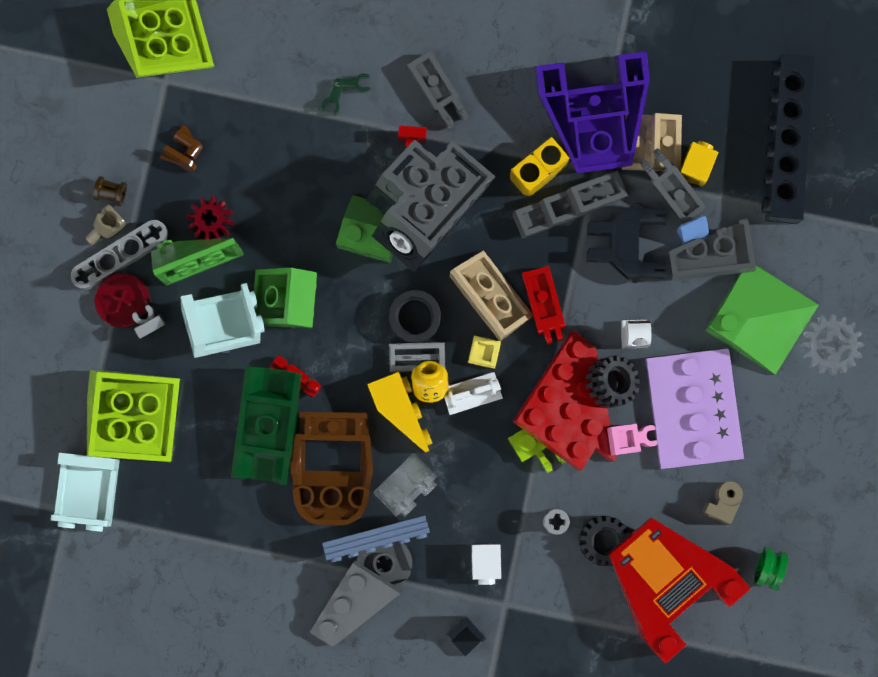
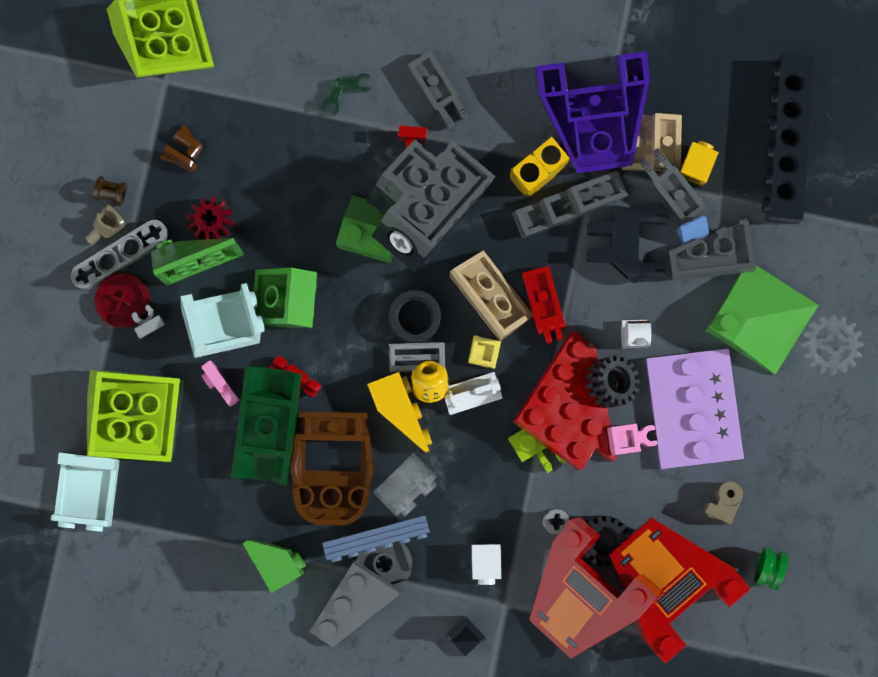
(215, 379): none -> bright pink plate
(275, 563): none -> bright green slope
(576, 603): none -> red wedge

